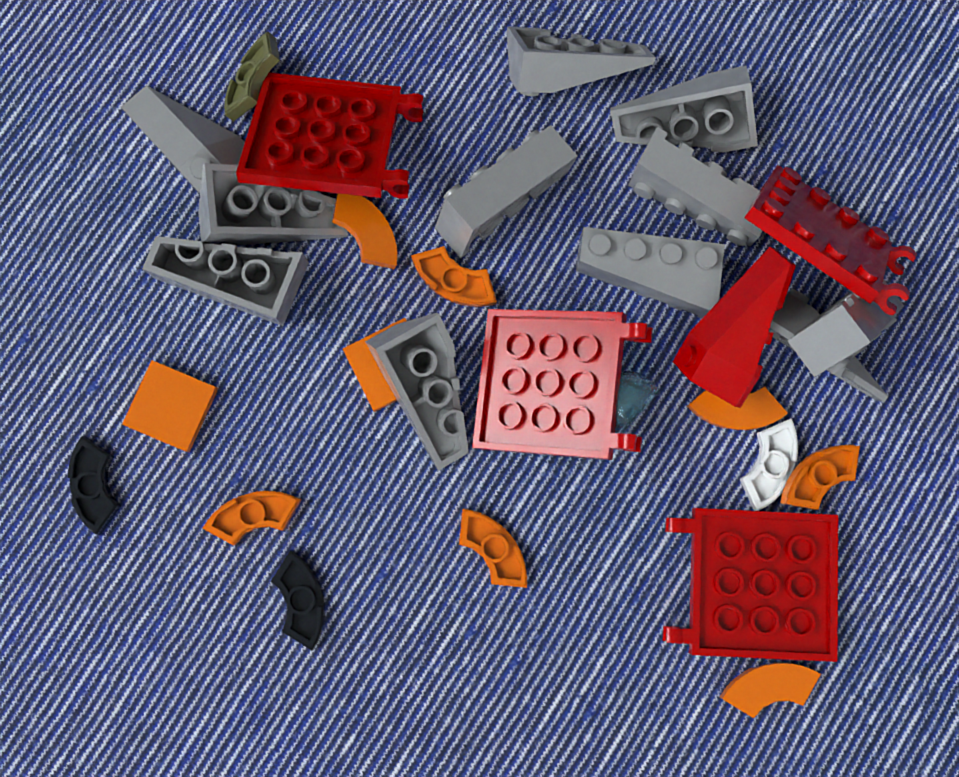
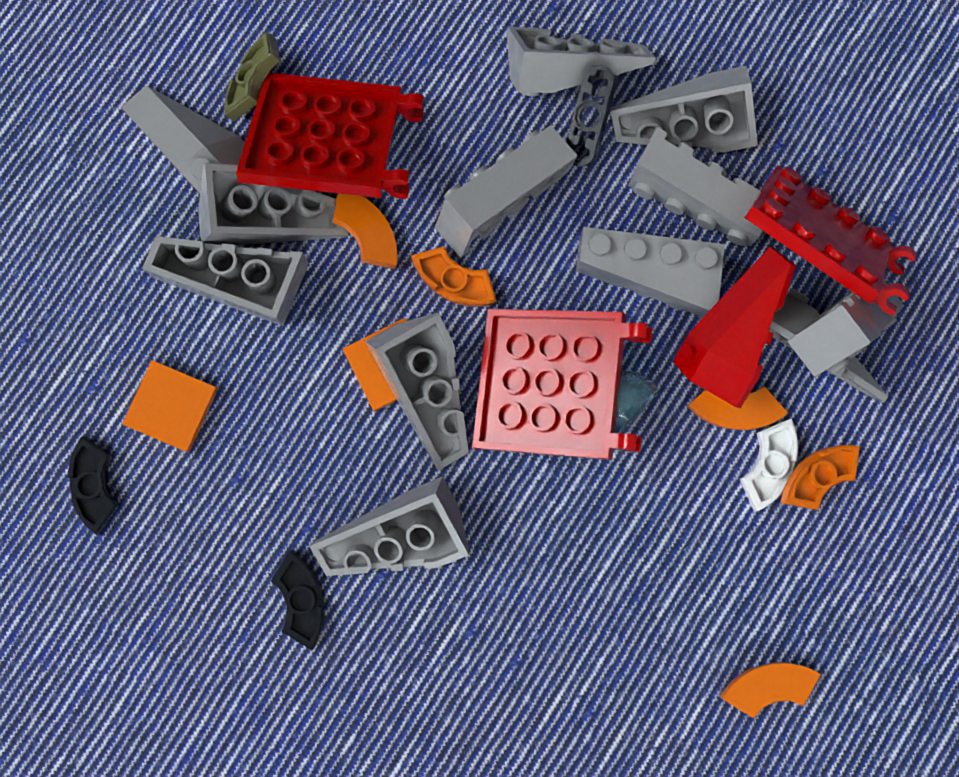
(252, 512): orange tile -> none
(408, 531): none -> light grey wedge
(495, 546): orange tile -> none
(577, 123): none -> black beam
(761, 585): red plate -> none

